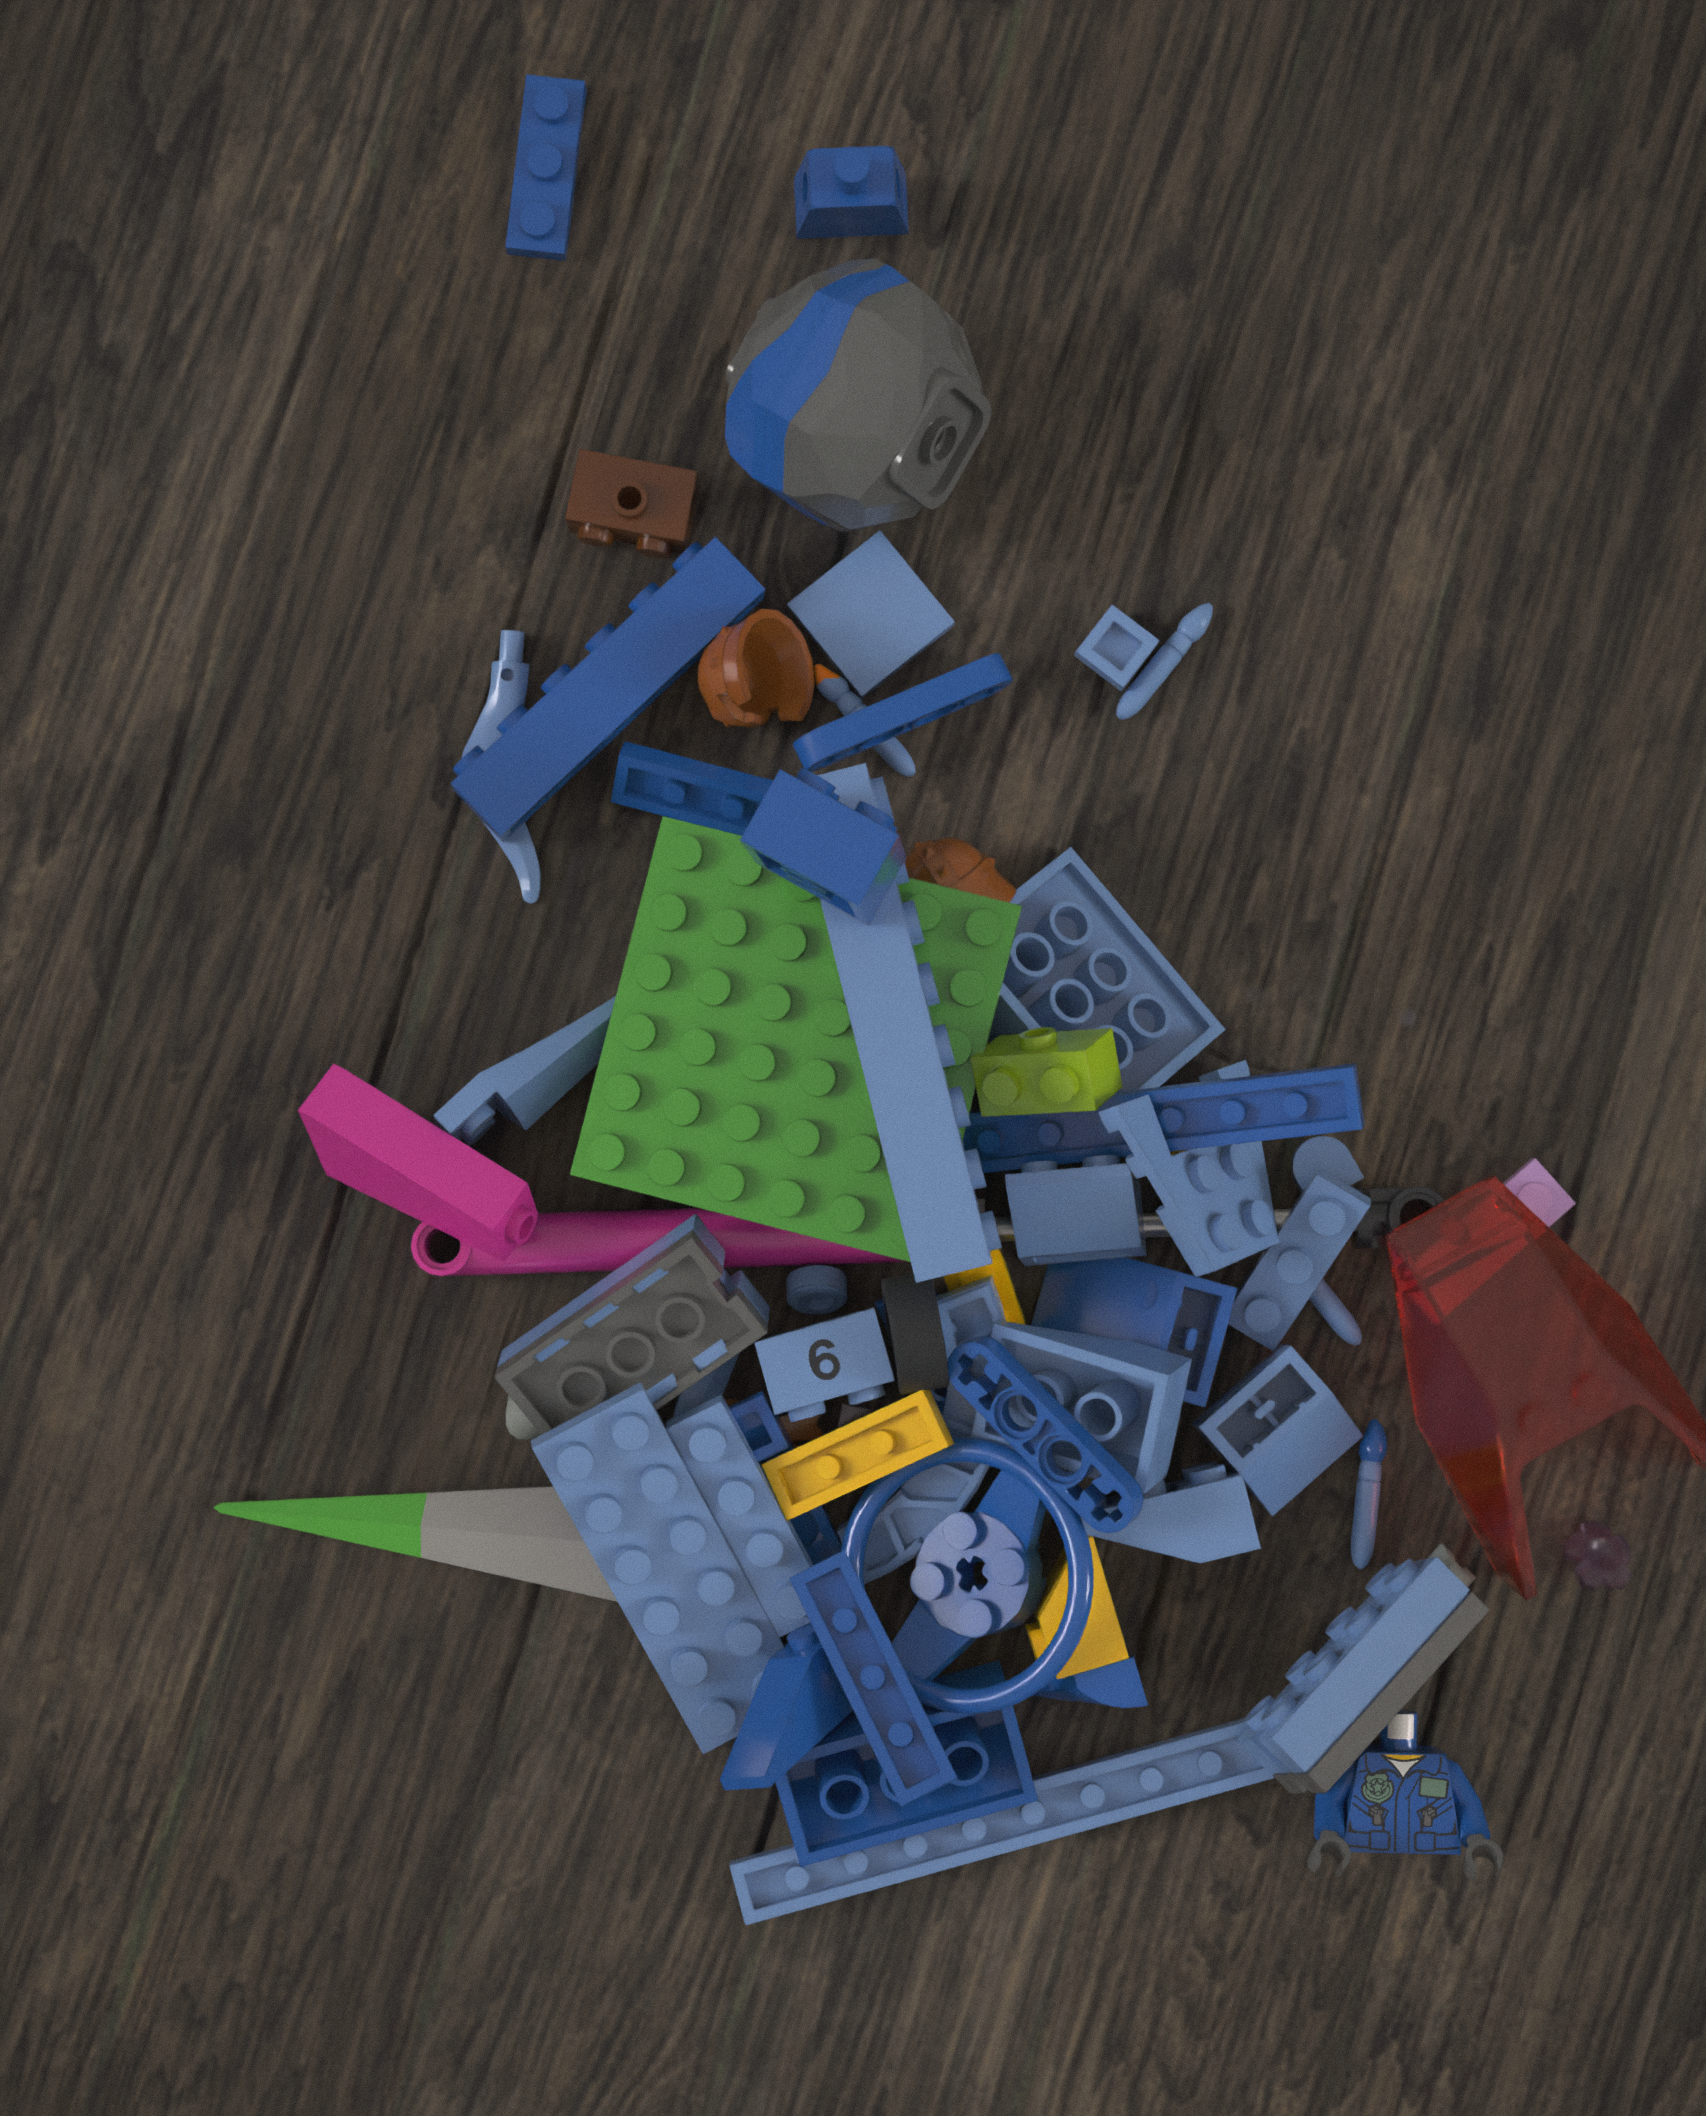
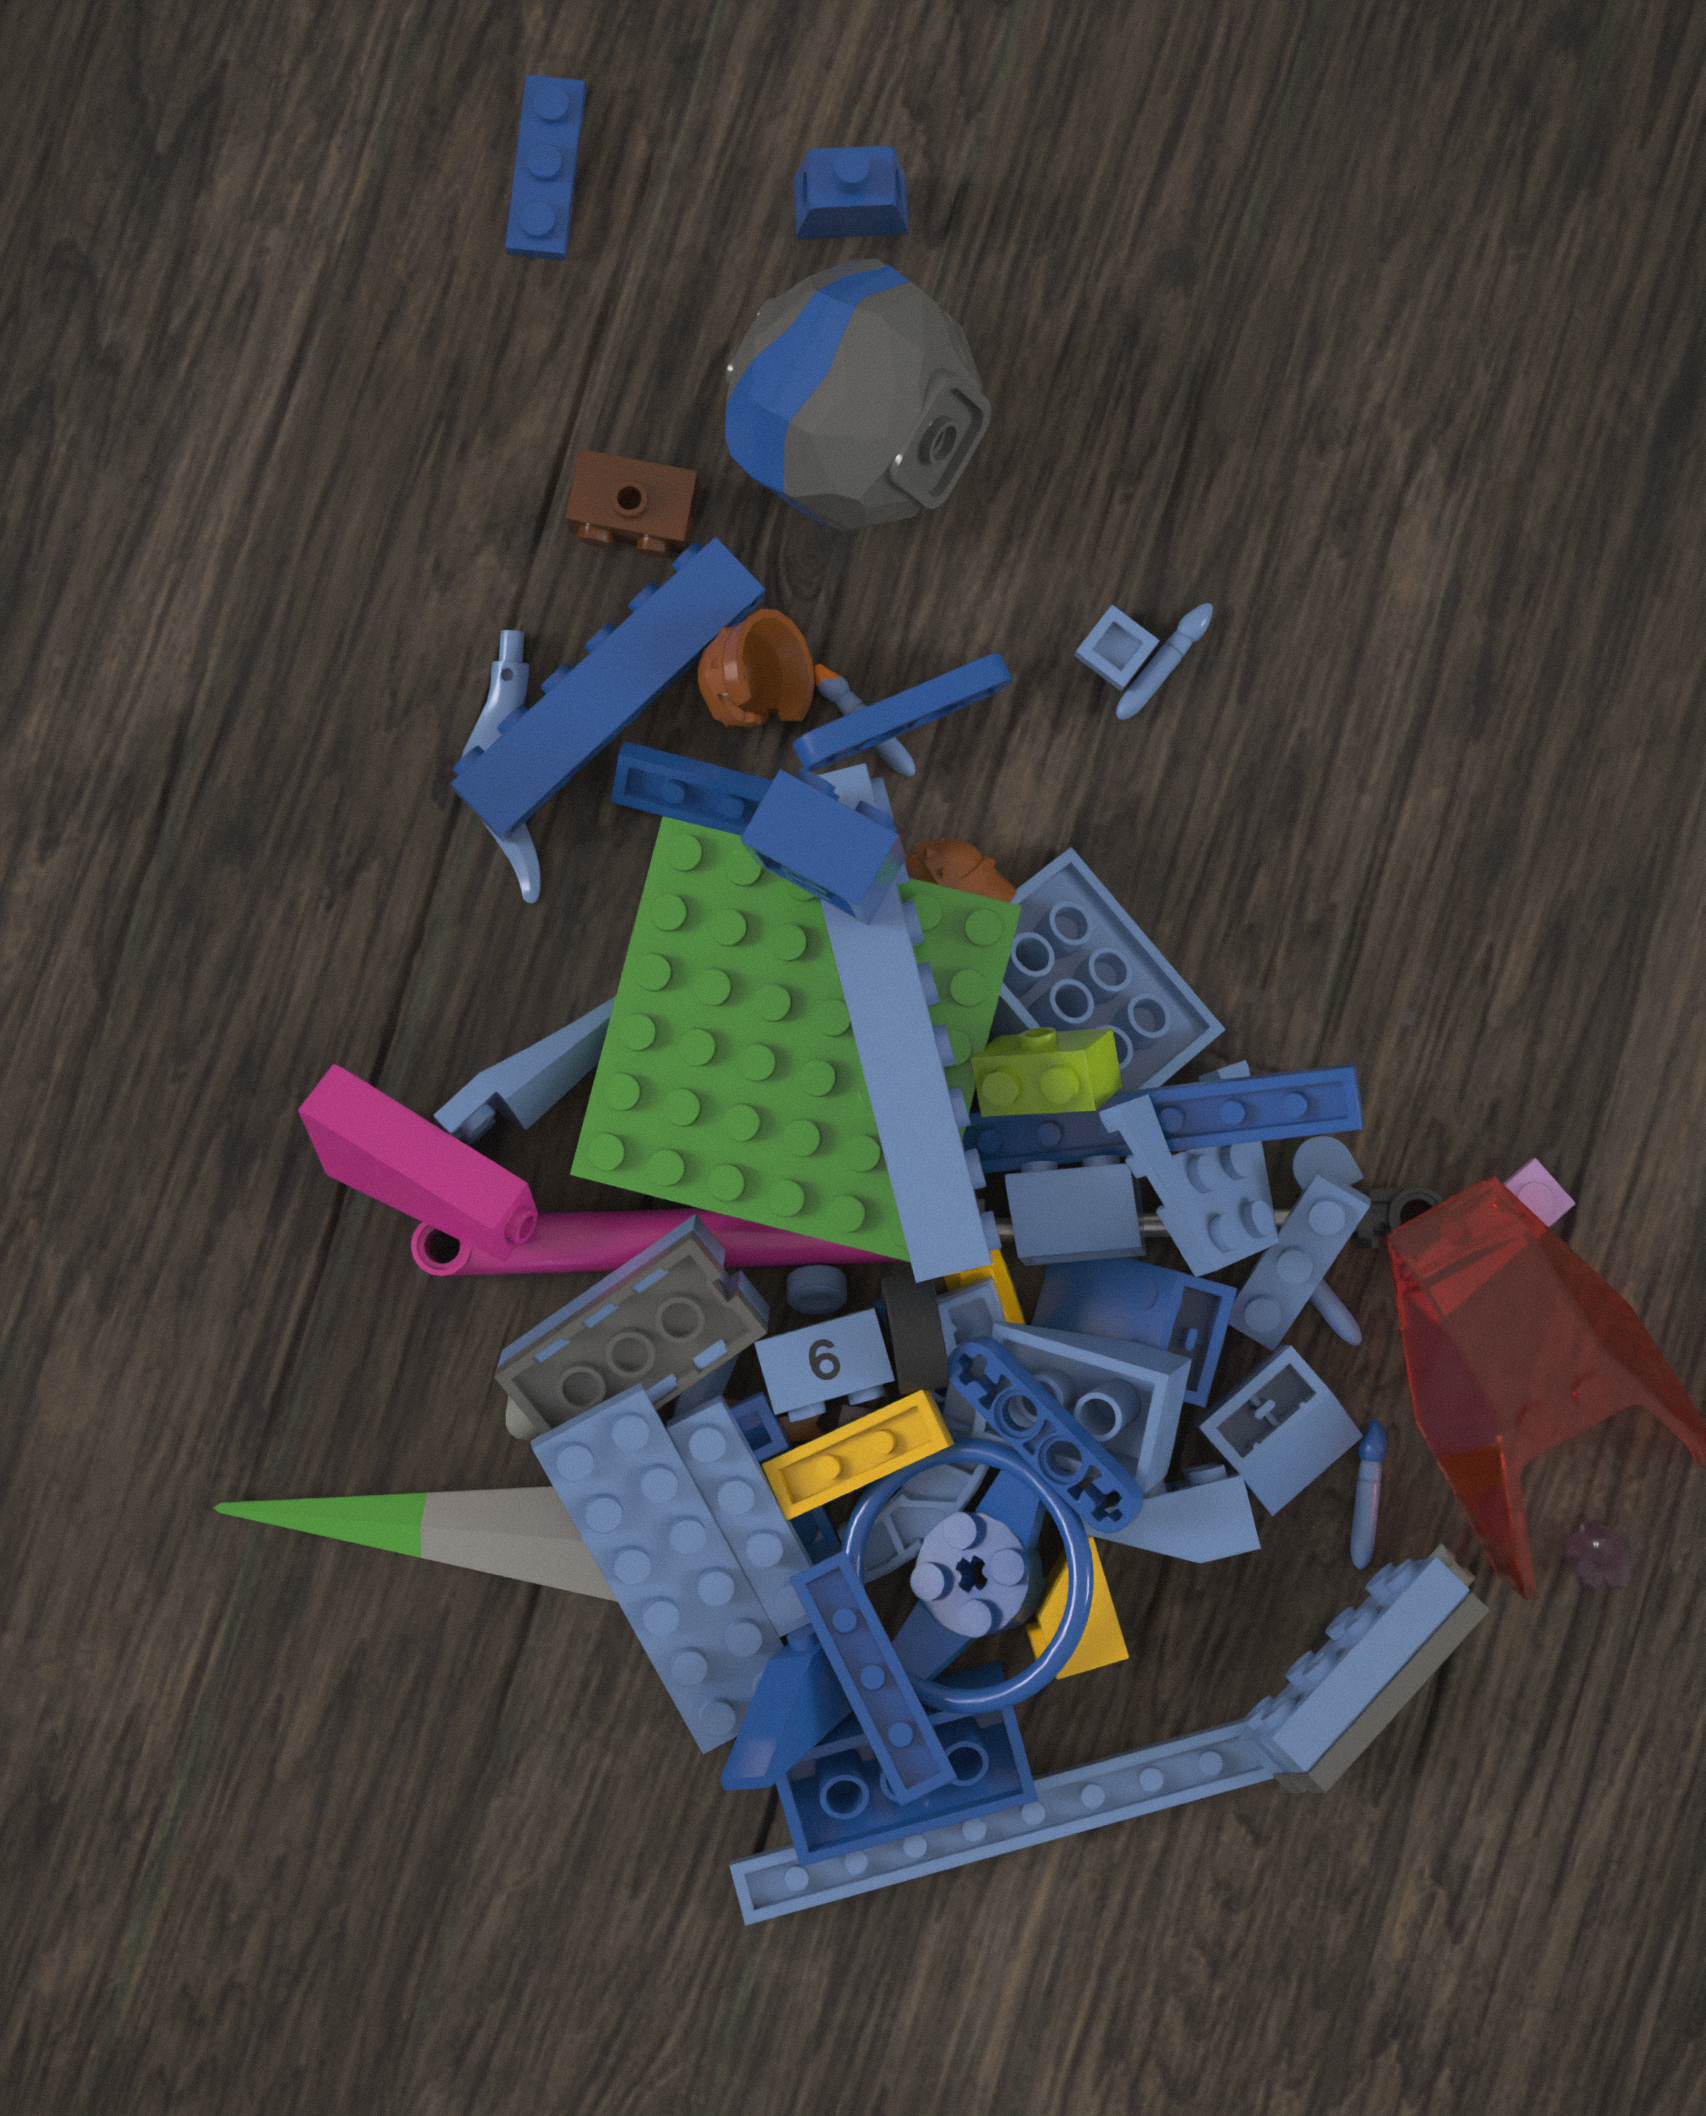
(870, 614): medium blue tile -> none
(1107, 1685): blue slope -> none
(1402, 1802): blue torso -> none

